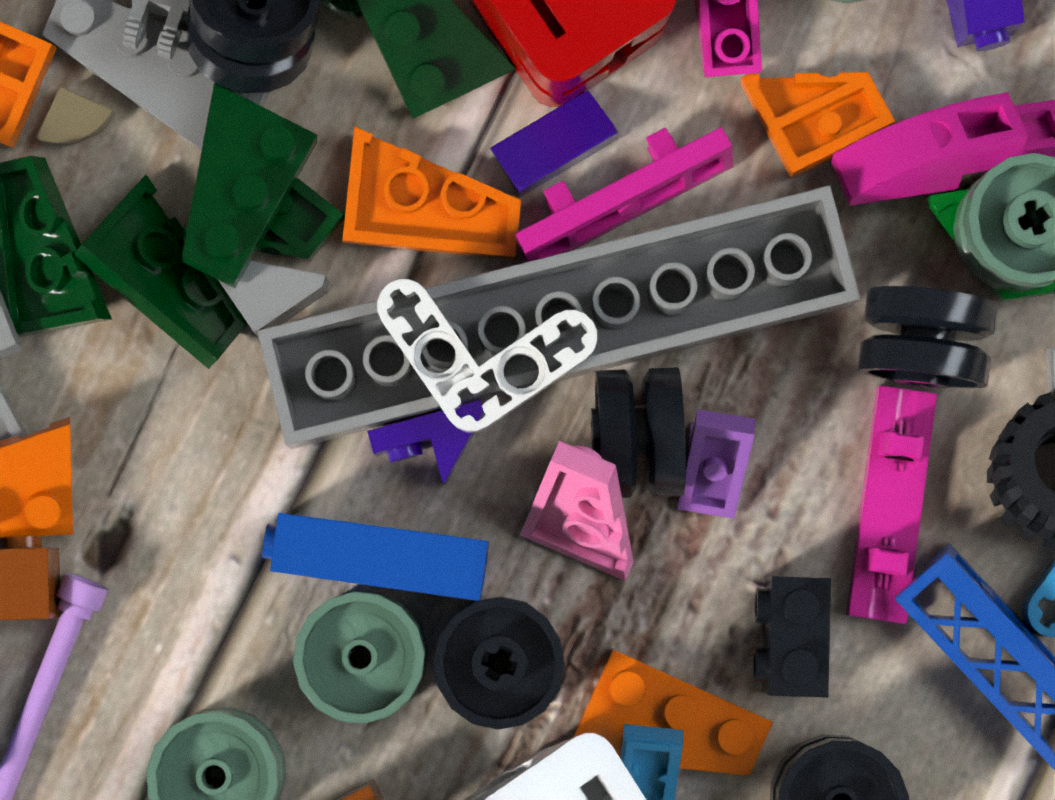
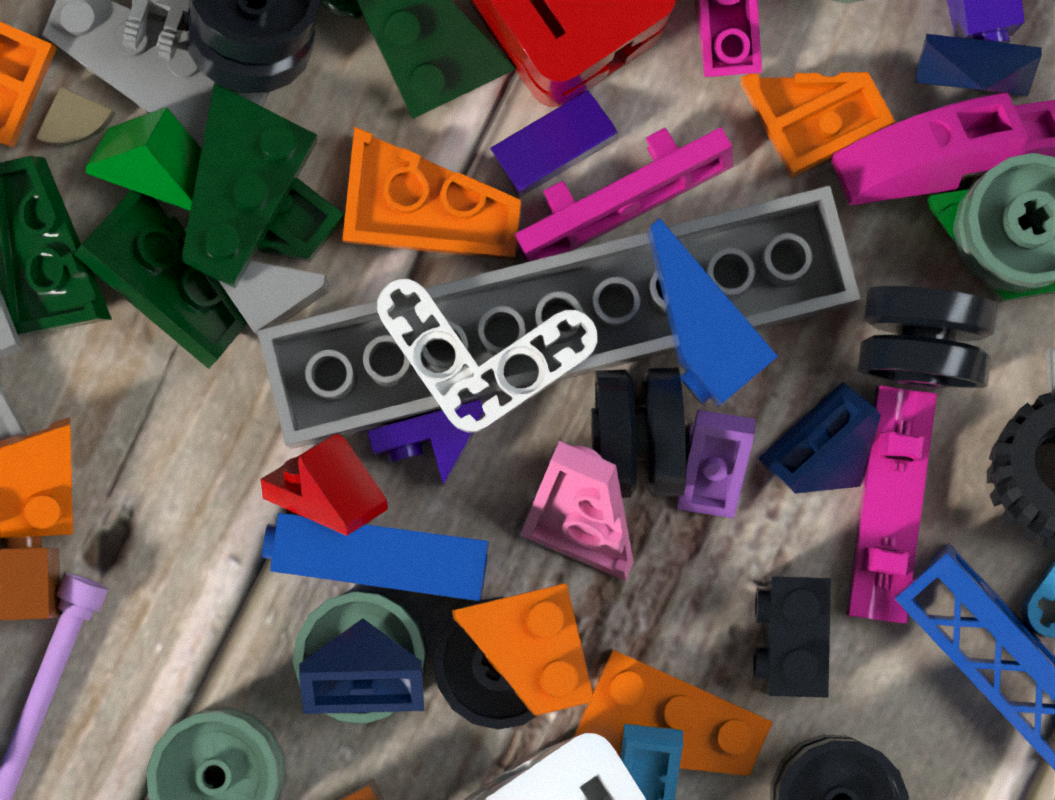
(150, 157): none -> green slope
(327, 487): none -> red slope
(361, 674): none -> dark blue slope
(533, 646): none -> orange wing
(708, 330): none -> blue slope
(827, 445): none -> dark blue slope
(977, 64): none -> dark blue slope

